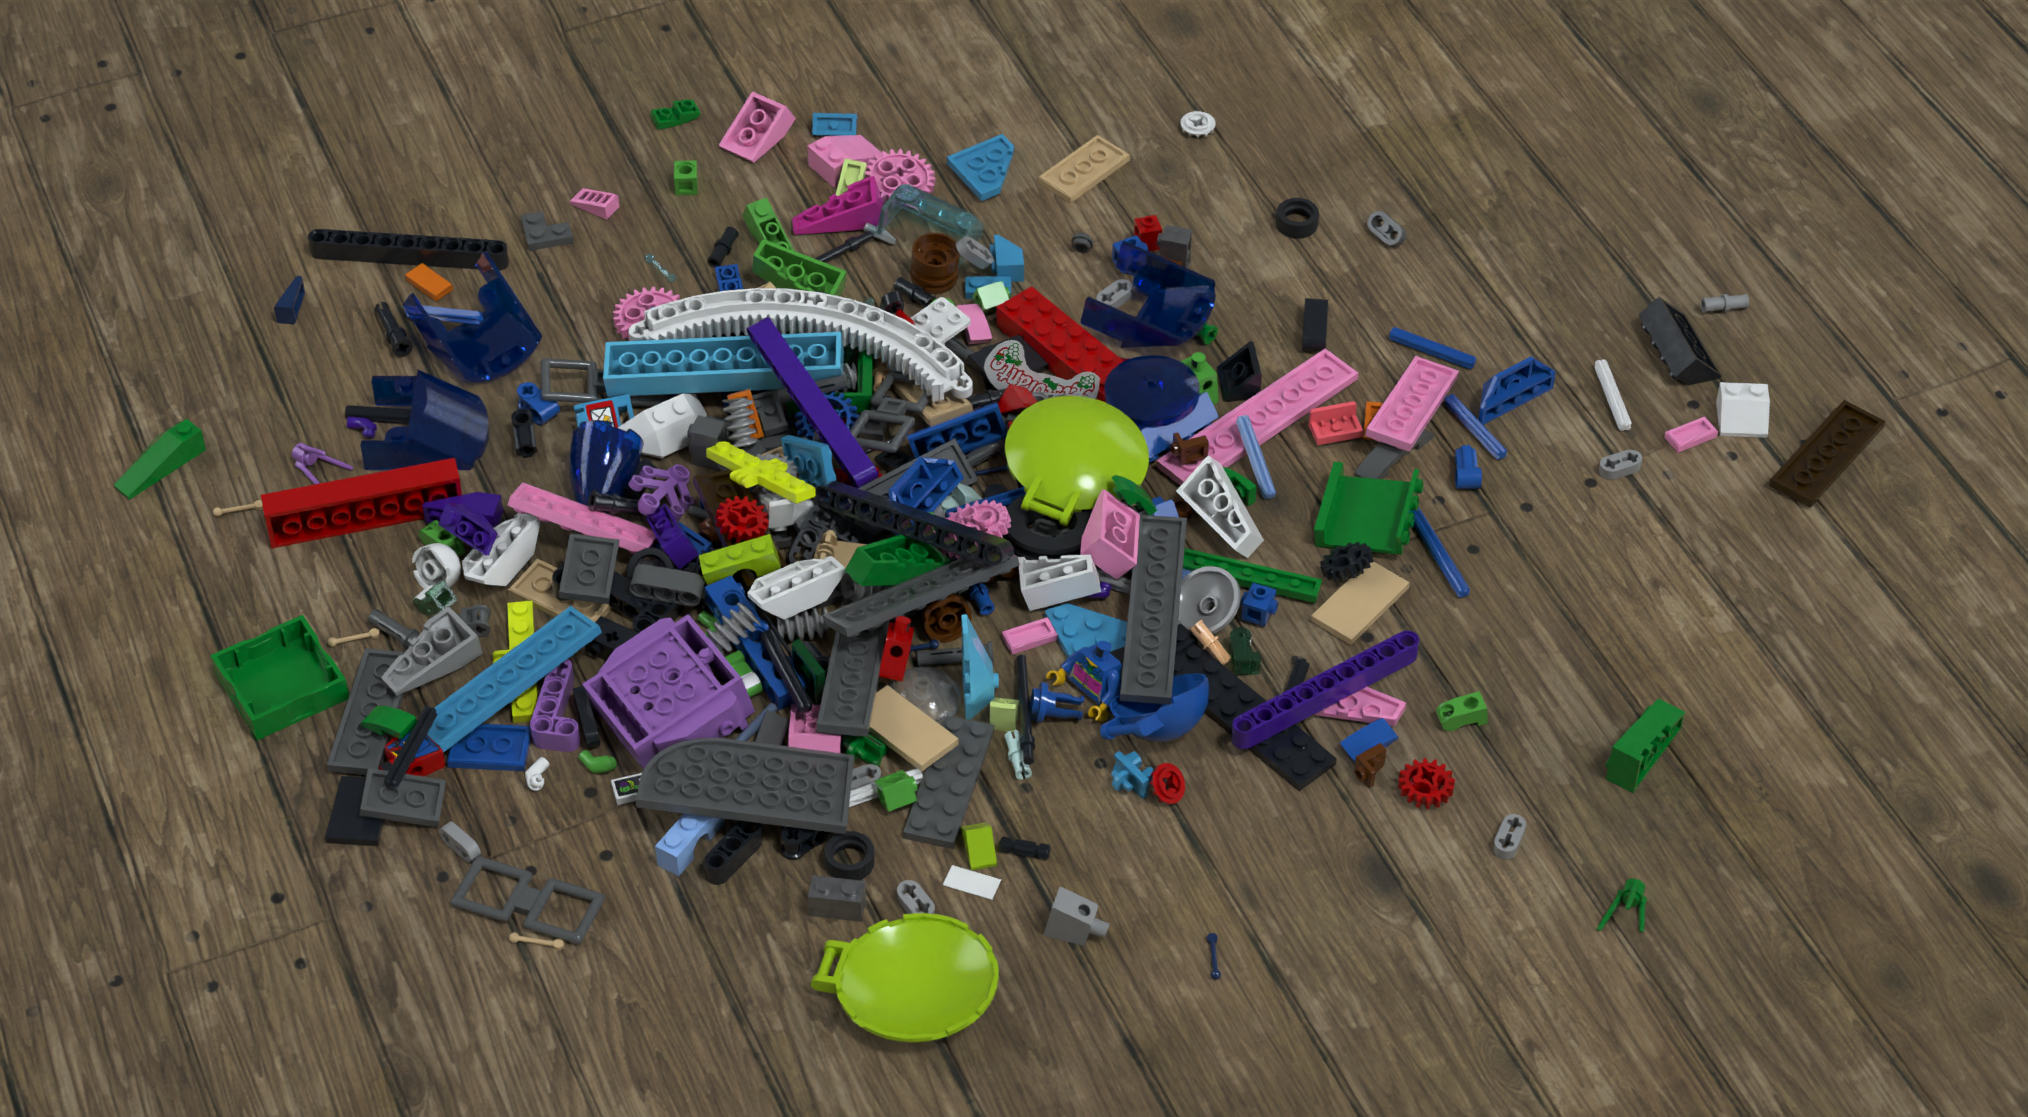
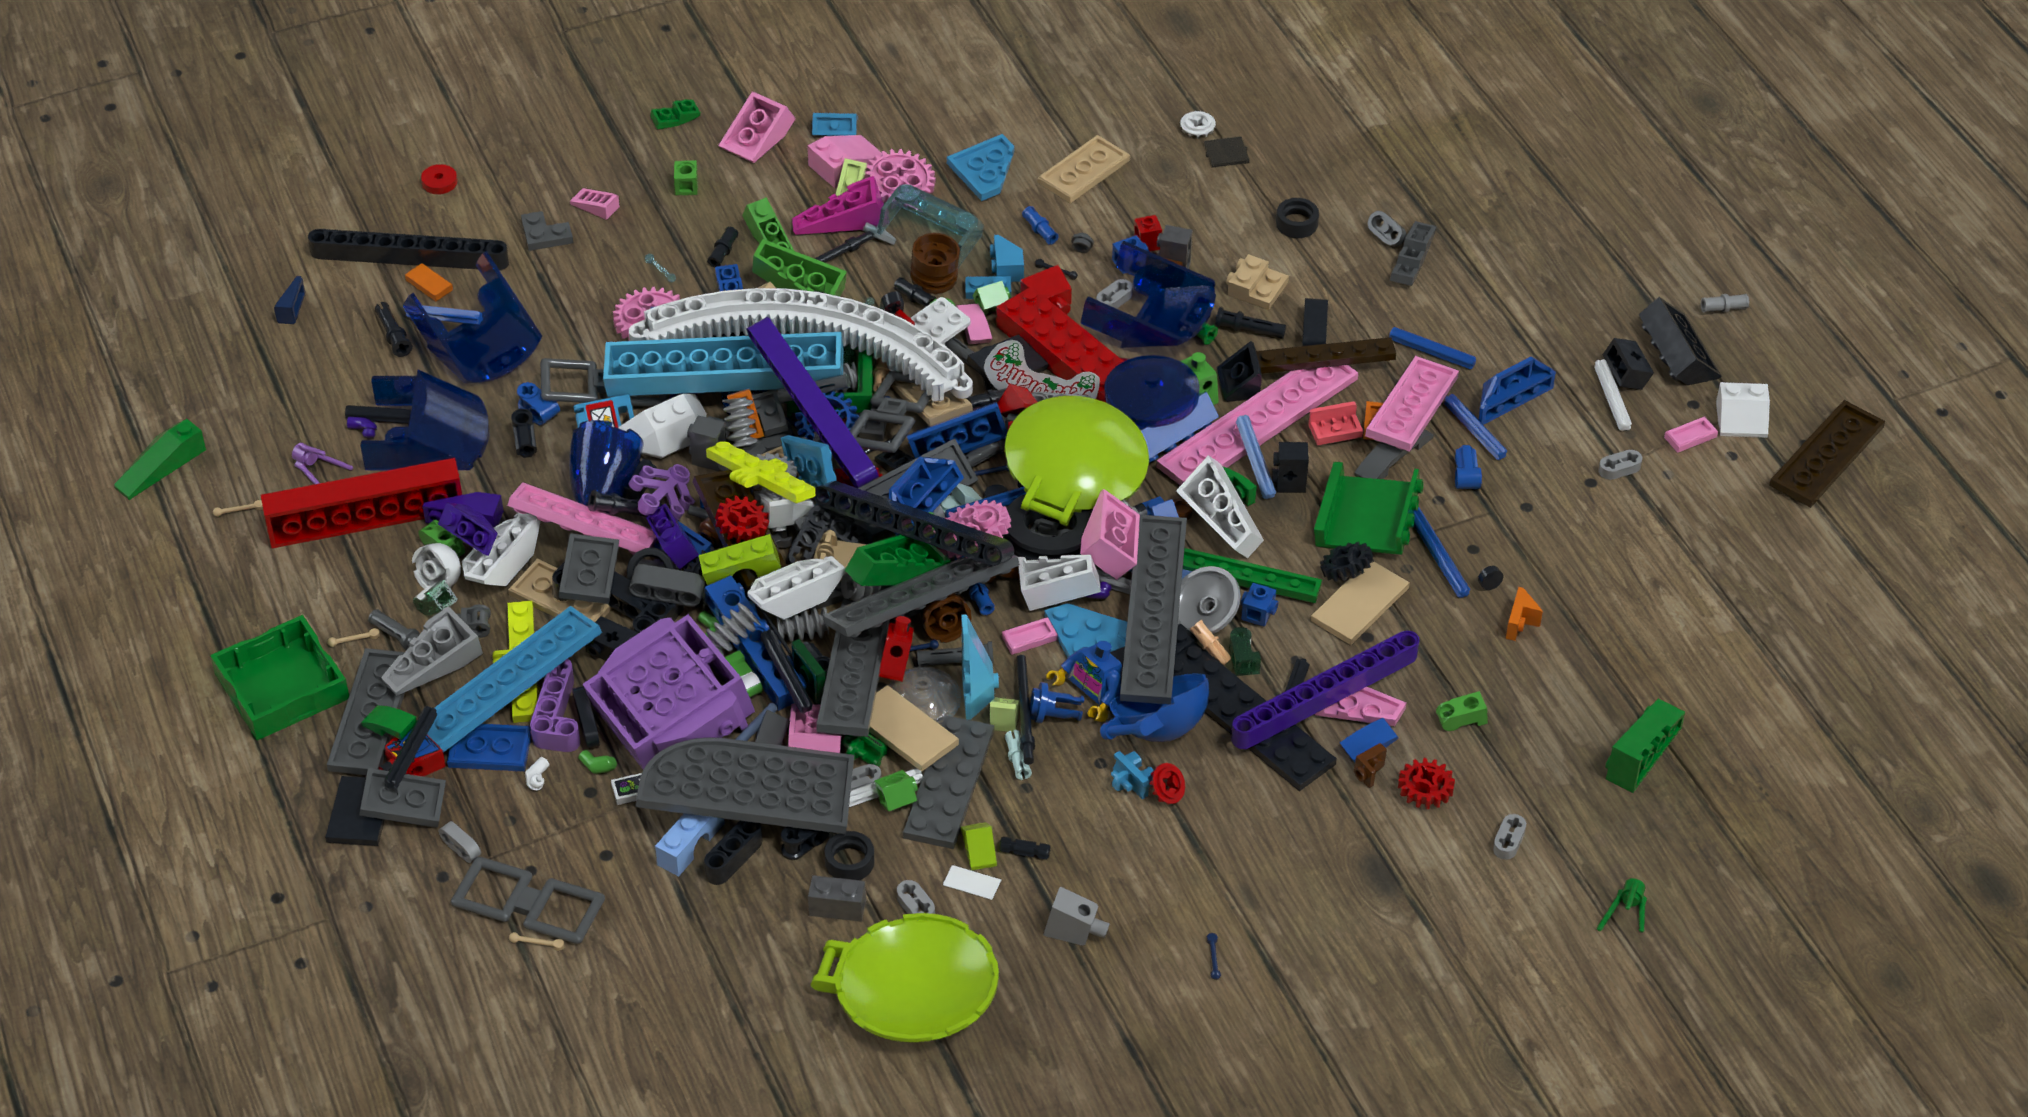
(439, 179): none -> red piece
(974, 252): light grey beam -> none
(1039, 263): none -> black hinge
(1040, 225): none -> blue pin
(1052, 285): none -> red torso
(1133, 494): green slope -> none
(1189, 450): reddish brown bracket -> none
(1226, 152): none -> clear smoke piece
(1240, 321): none -> black pin
(1256, 282): none -> tan plate
(1291, 468): none -> black brick
(1326, 355): none -> dark brown plate
(1413, 253): none -> dark grey slope
(1490, 577): none -> black tile
(1524, 612): none -> orange slope
(1628, 363): none -> black brick

